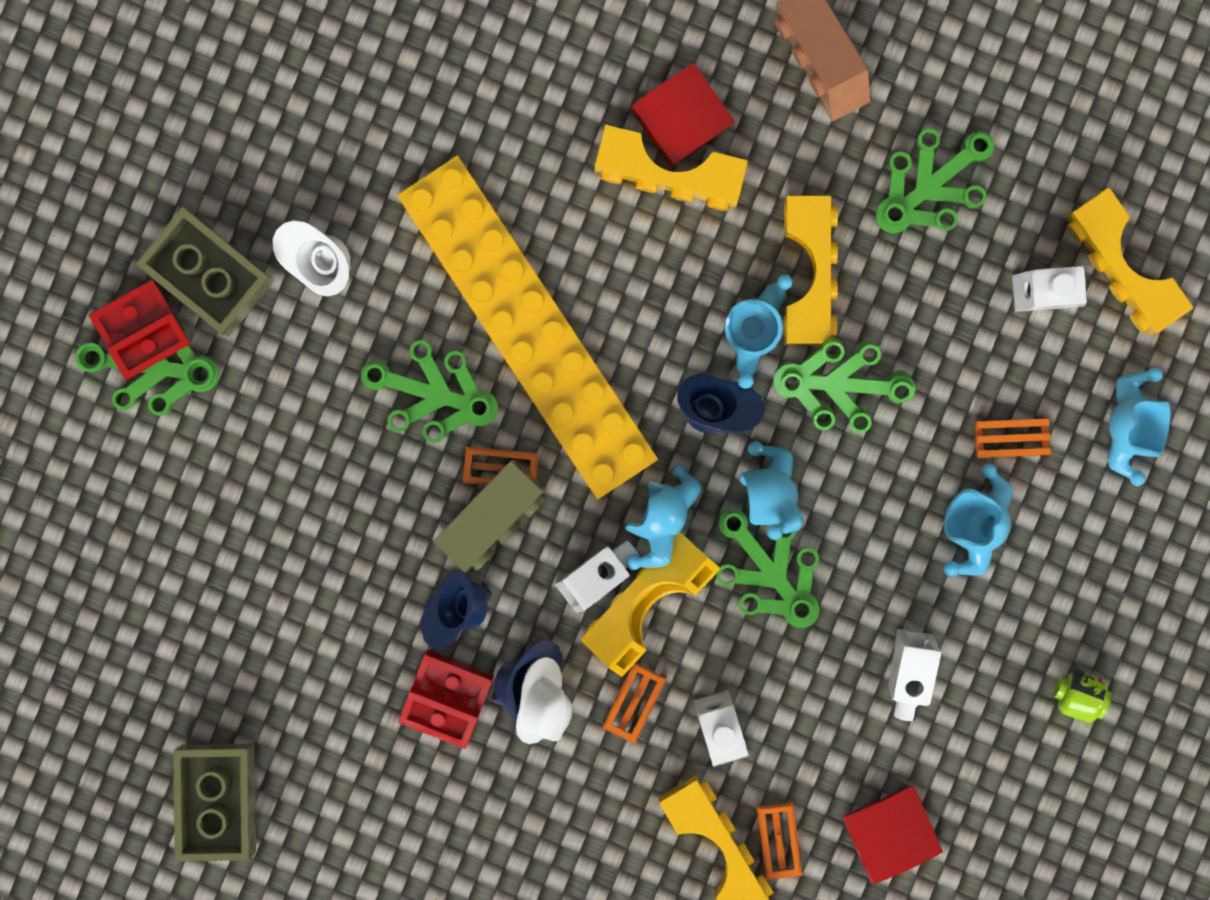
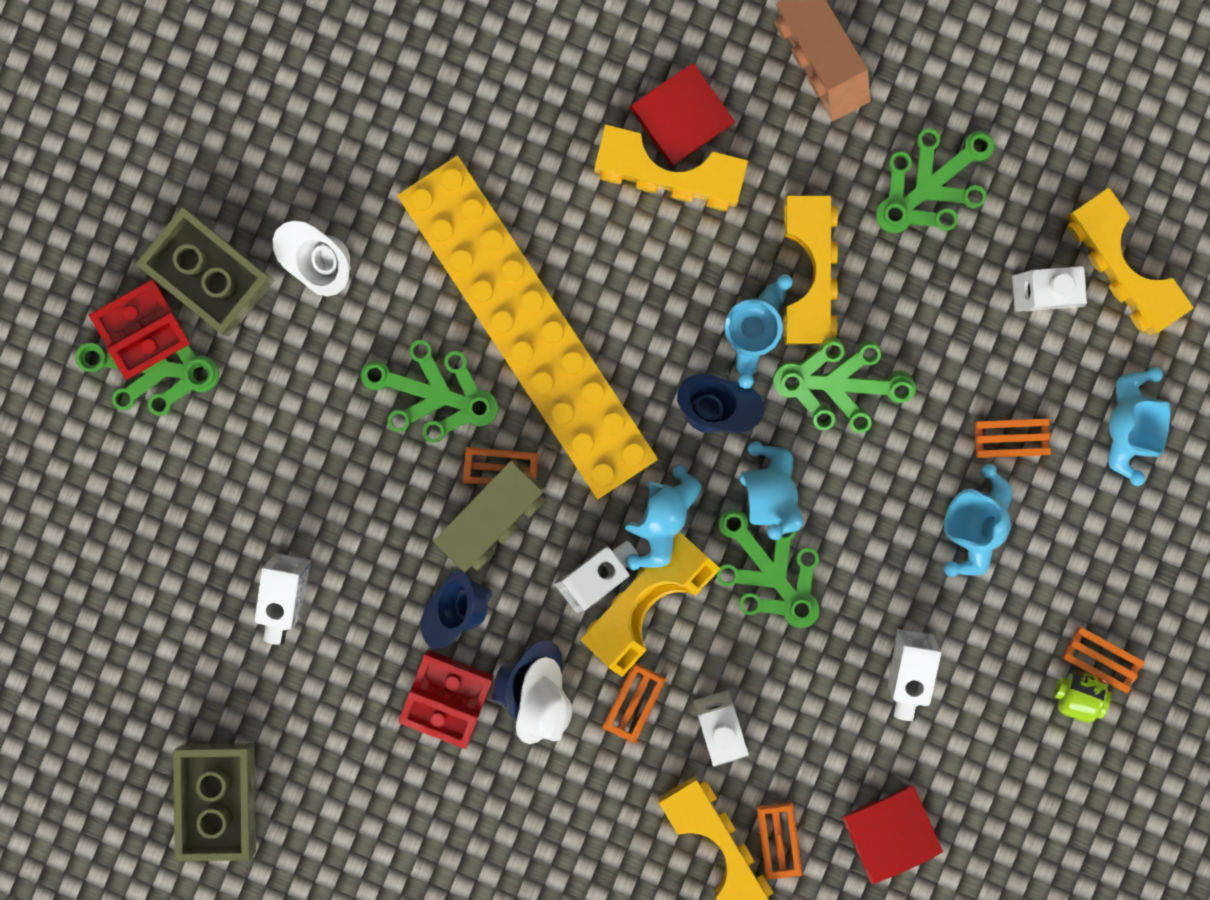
(281, 583): none -> white torso
(1130, 675): none -> orange tile

